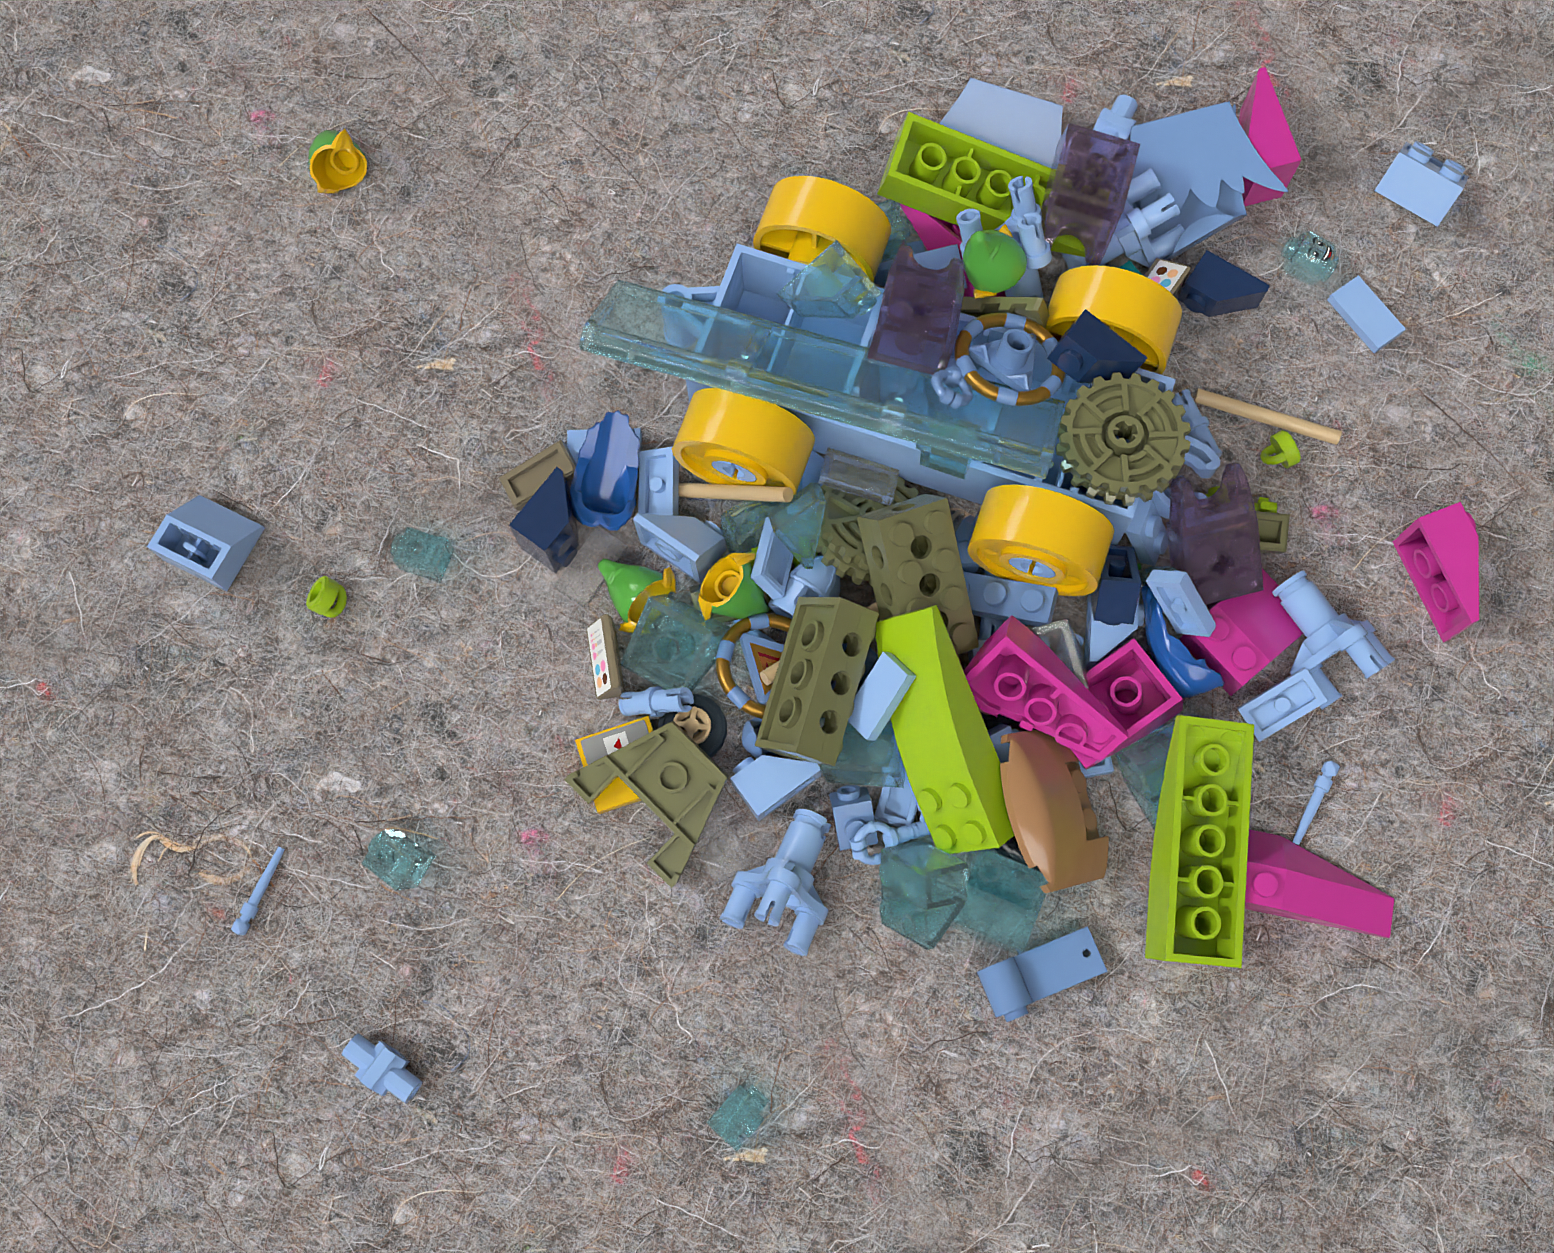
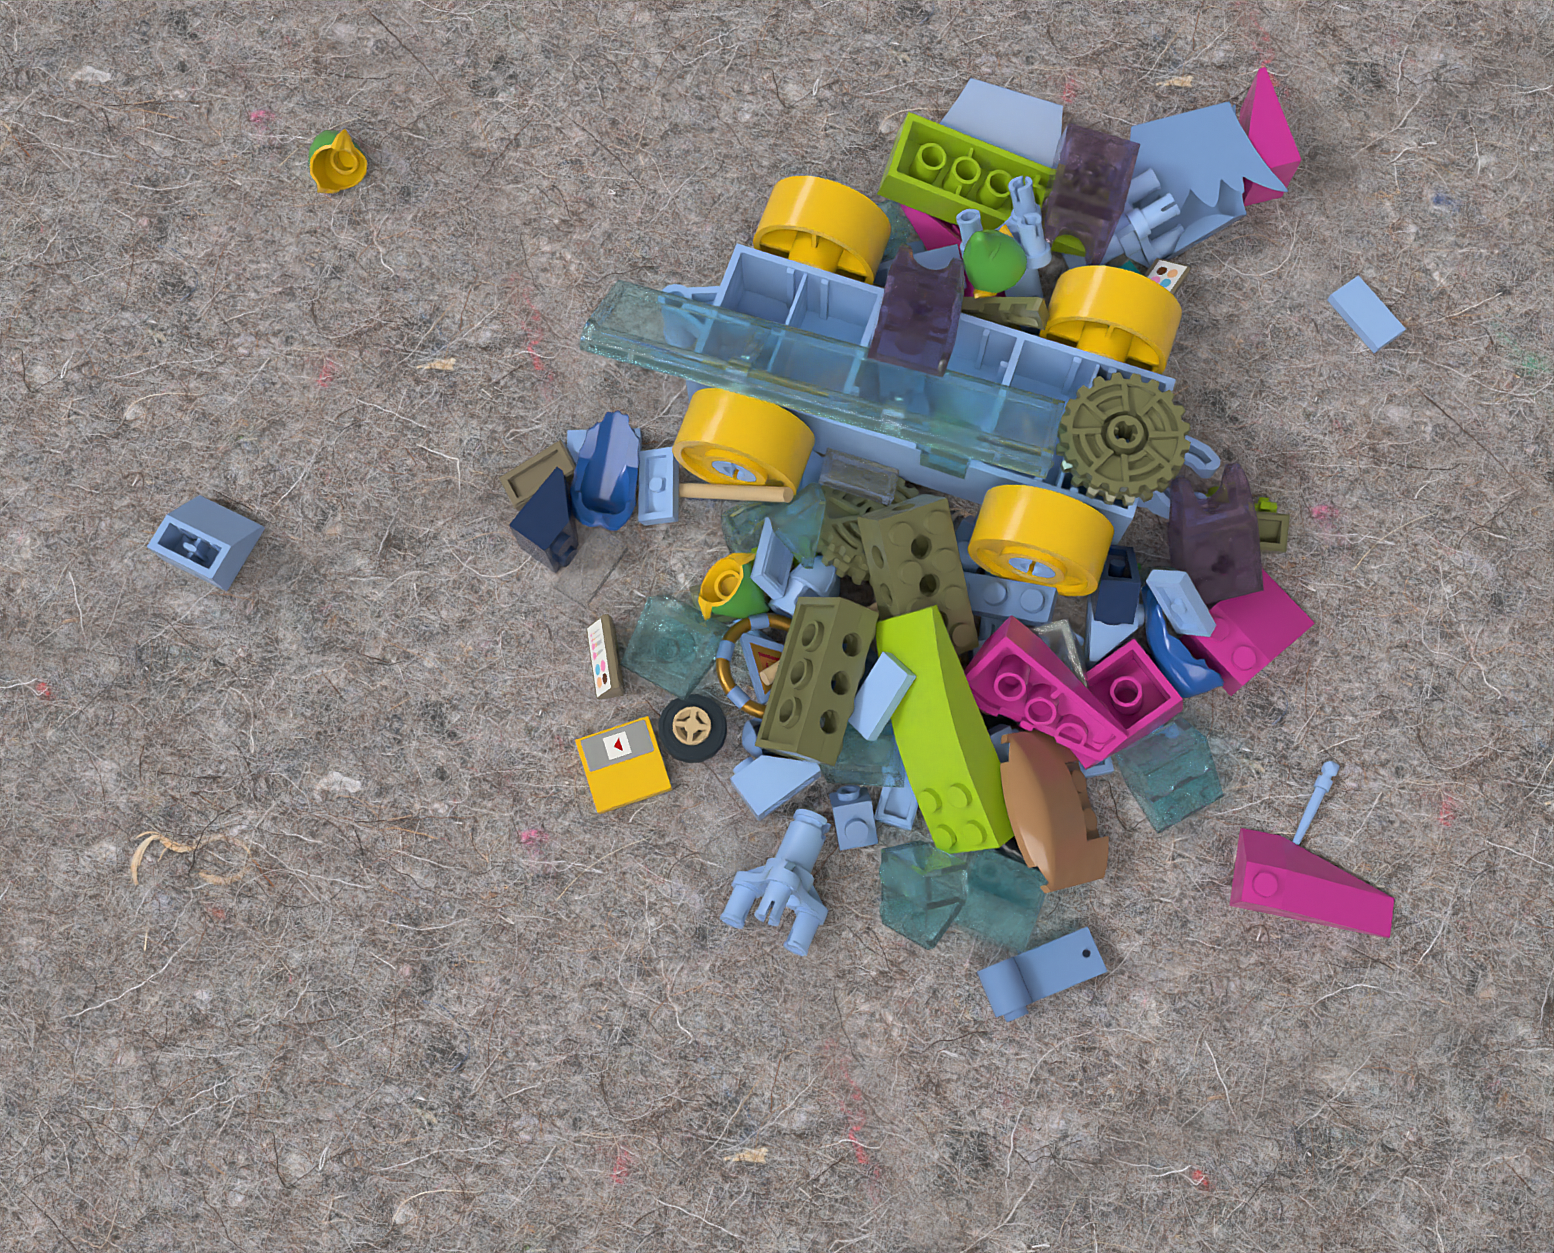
(250, 908): light blue piece -> none
(323, 596): lime tile -> none
(381, 1068): light blue axle -> none
(397, 859): clear light blue brick -> none
(430, 562): clear light blue brick -> none
(631, 586): bright green hat -> none
(656, 701): light blue pin -> none
(671, 779): olive wing -> none
(682, 541): light blue slope -> none
(739, 1115): clear light blue brick -> none
(831, 287): clear light blue slope -> none
(890, 837): light blue piece -> none
(953, 378): medium blue piece -> none
(1007, 359): medium blue piece -> none
(1093, 351): dark blue slope -> none
(1118, 119): light blue axle -> none
(1147, 533): light blue plate -> none
(1198, 423): light blue pin -> none
(1201, 845): lime slope -> none
(1221, 288): dark blue slope -> none
(1267, 416): tan bar -> none
(1282, 704): light blue plate -> none
(1285, 449): lime tile -> none
(1309, 258): clear light blue head -> none
(1328, 634): light blue wheel -> none
(1423, 182): light blue slope -> none
(1444, 567): dark pink slope -> none

